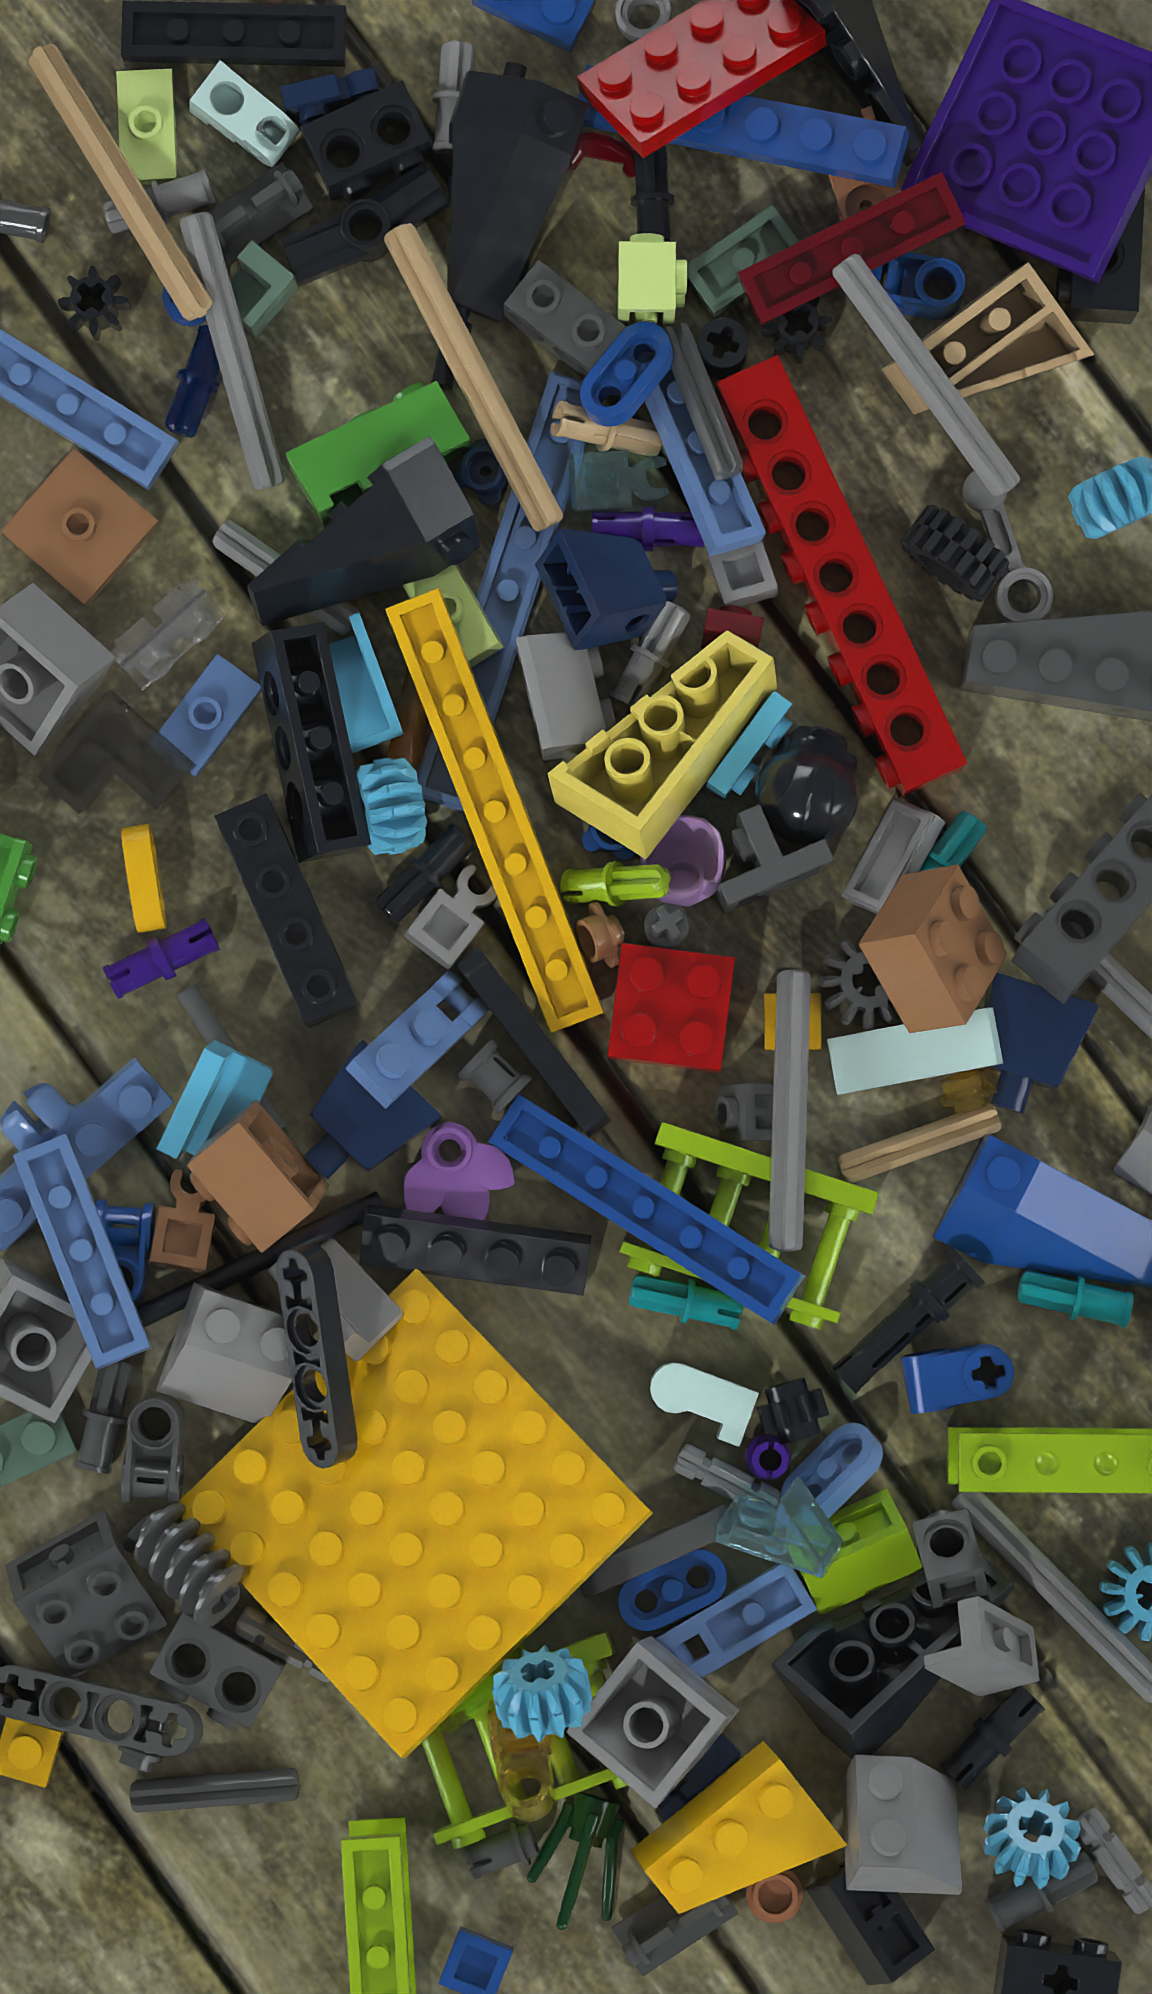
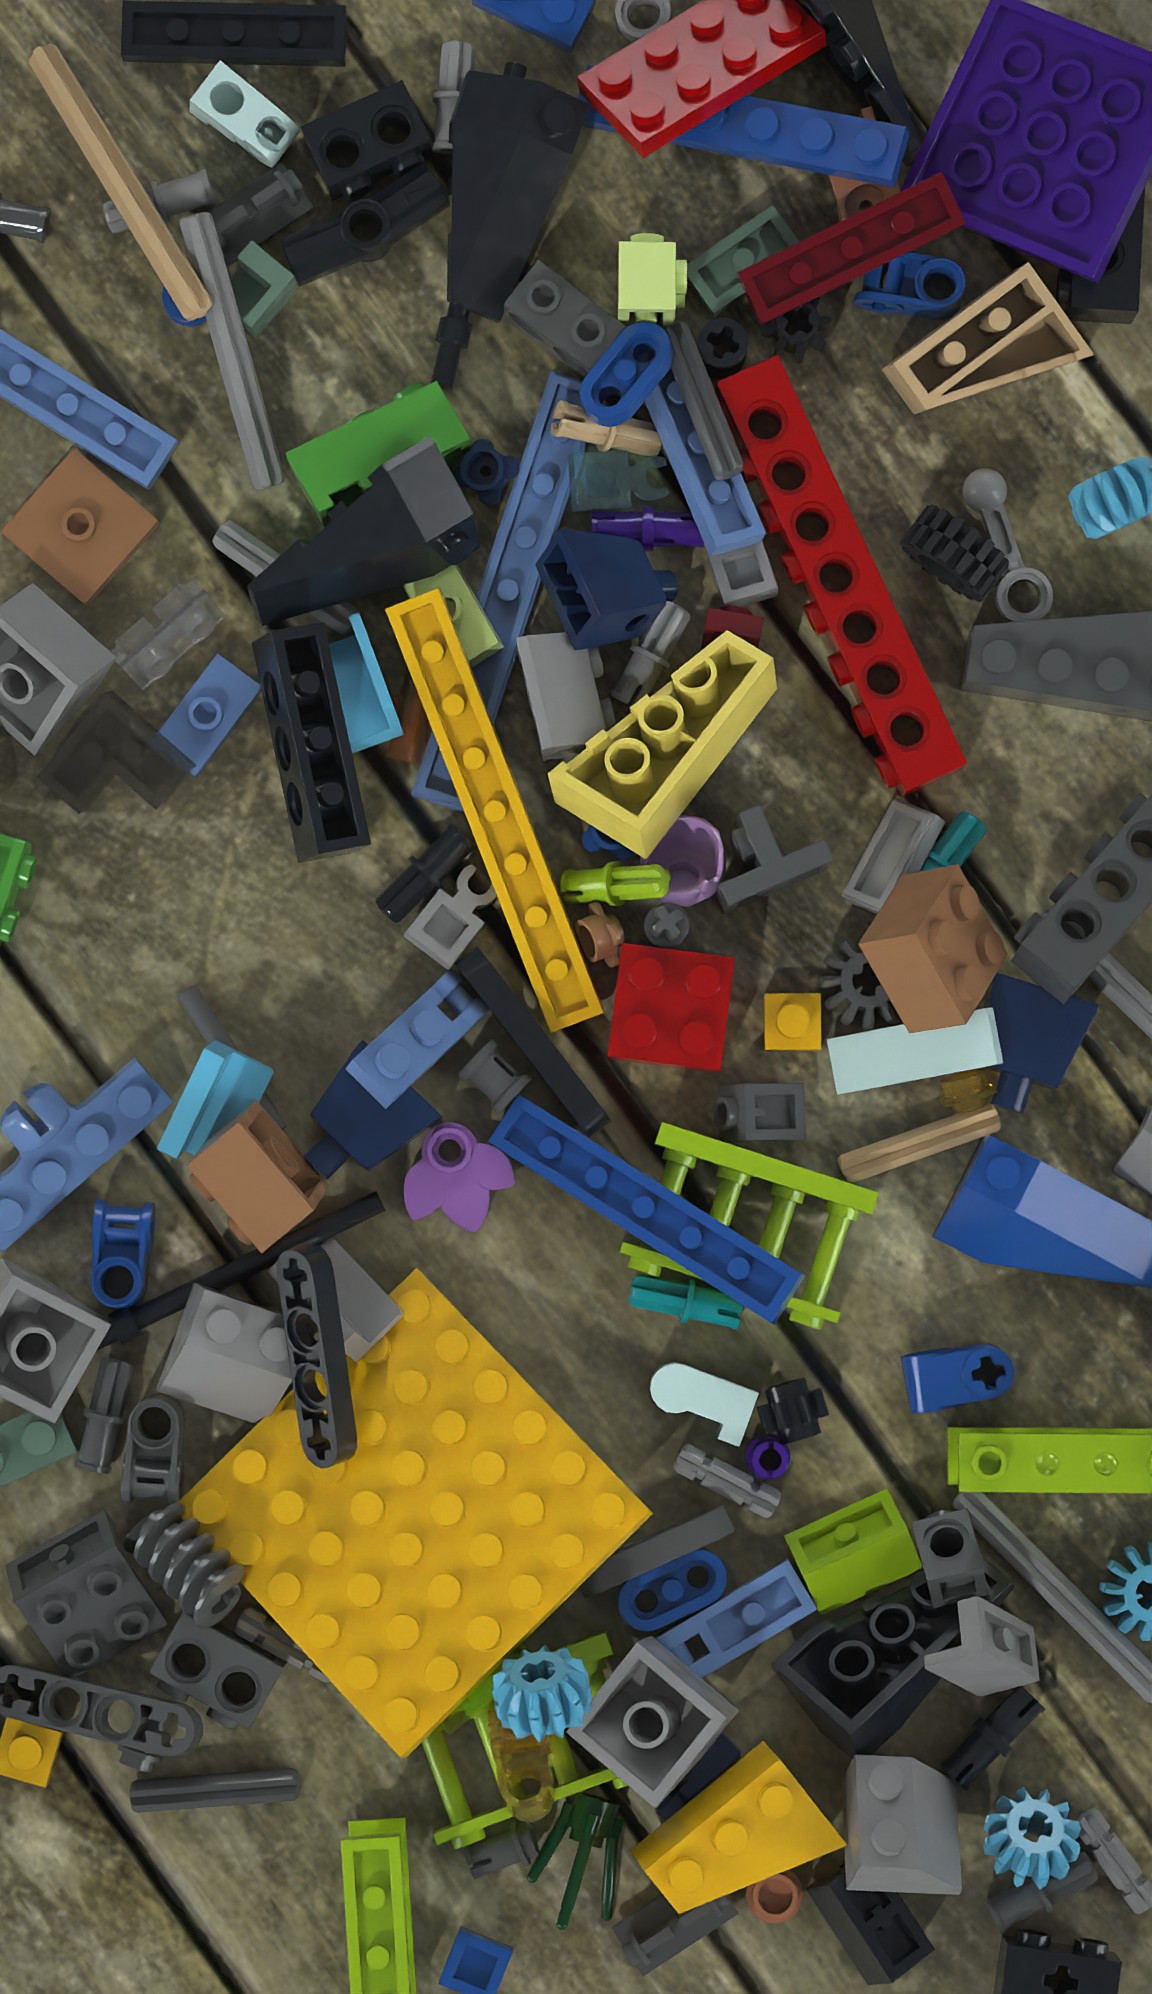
(82, 1251): medium blue plate -> none
(97, 288): black gear -> none
(143, 878): yellow beam -> none
(148, 123): yellowish green plate -> none
(161, 958): dark purple pin -> none
(182, 1232): medium nougat plate -> none
(195, 386): clear blue axle -> none
(287, 910): black brick -> none
(322, 95): dark blue plate -> none
(392, 805): medium azure gear -> none
(473, 377): tan axle -> none
(475, 1249): black plate -> none
(603, 148): dark red piece -> none
(652, 193): black axle -> none
(765, 729): medium azure plate -> none
(789, 1111): light grey axle -> none
(790, 1535): clear light blue slope -> none
(809, 786): black hair -> none
(839, 1466): medium blue plate -> none
(926, 375): light grey axle -> none
(927, 1302): black pin -> none
(1075, 1298): teal axle -> none

